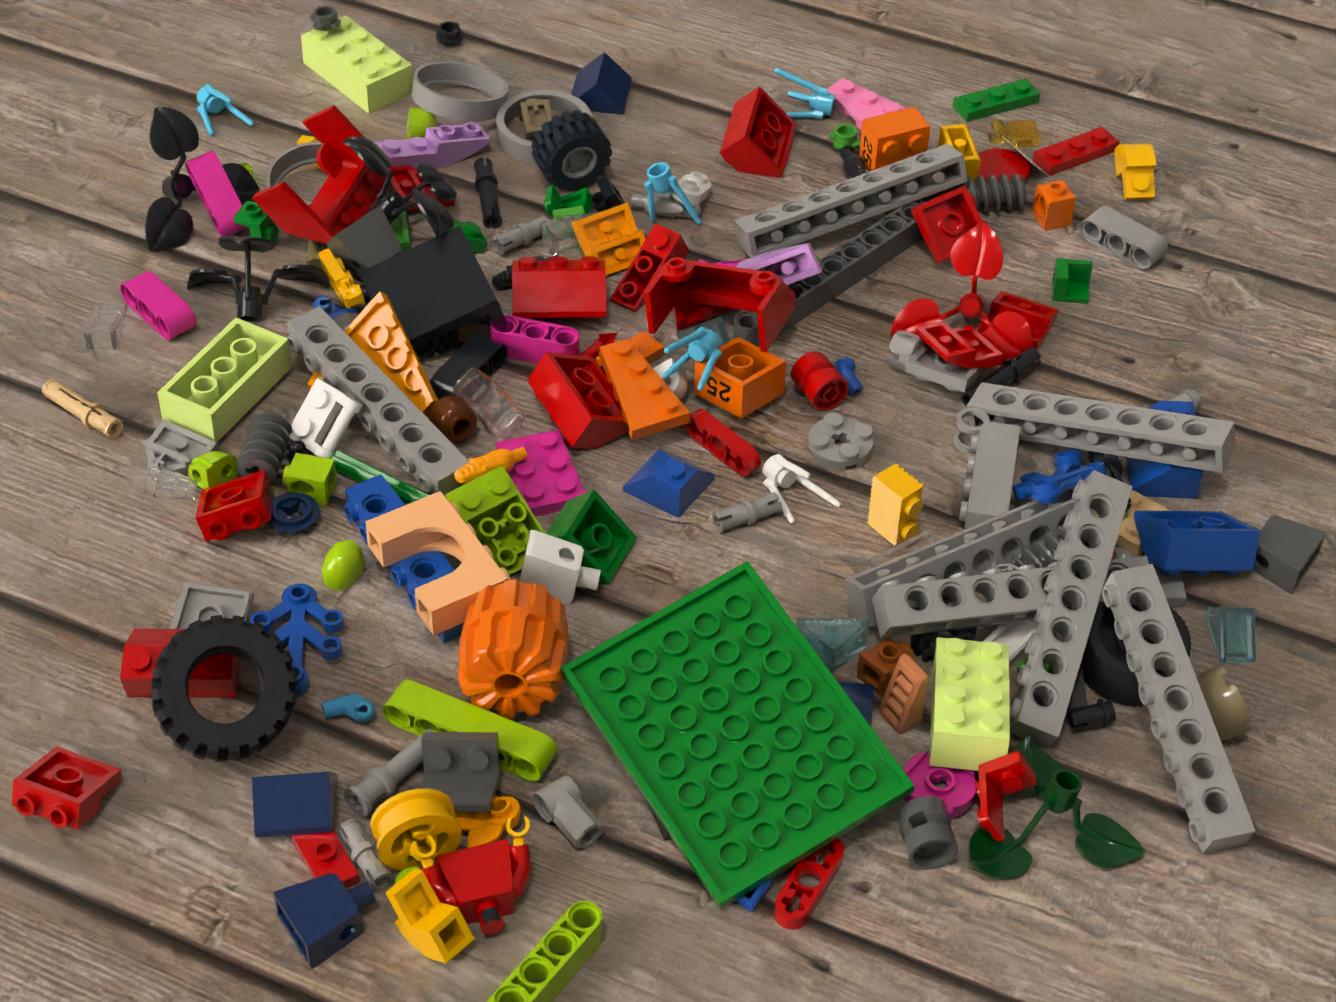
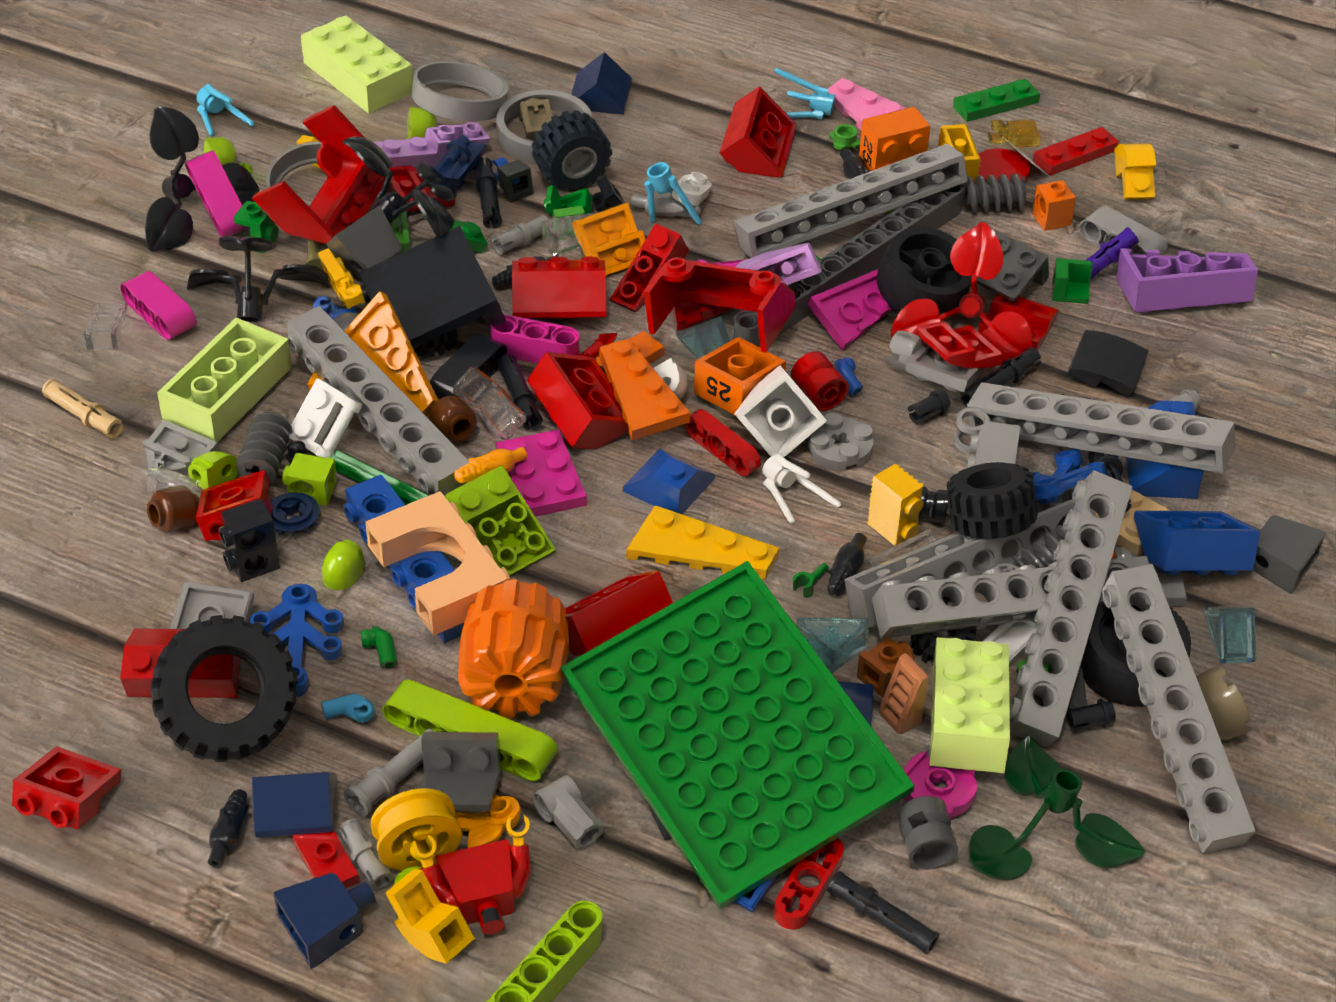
(173, 508): none -> reddish brown head
(223, 149): none -> lime piece
(228, 828): none -> black piece
(249, 540): none -> black brick
(325, 18): dark grey plate -> none
(383, 643): none -> green arm
(449, 33): black plate -> none
(460, 160): none -> dark blue hips
(513, 178): none -> pearl dark grey piece
(519, 391): none -> black pin
(557, 566): white torso -> none
(598, 529): green slope -> none
(614, 610): none -> red slope
(687, 540): none -> yellow wing
(703, 345): medium azure plant -> none
(747, 512): light grey pin -> none
(779, 413): none -> white slope
(808, 580): none -> green hand
(845, 887): none -> black pin
(846, 564): none -> black piece
(850, 308): none -> dark pink wing
(921, 267): none -> black wheel
(936, 403): none -> black pin
(938, 510): none -> black wheel
(946, 220): red plate -> none
(992, 500): none -> black tyre
(998, 779): red bracket -> none
(1019, 268): none -> dark grey bracket
(1108, 360): none -> black slope
(1110, 251): none -> dark purple pin
(1185, 279): none -> medium lavender wedge

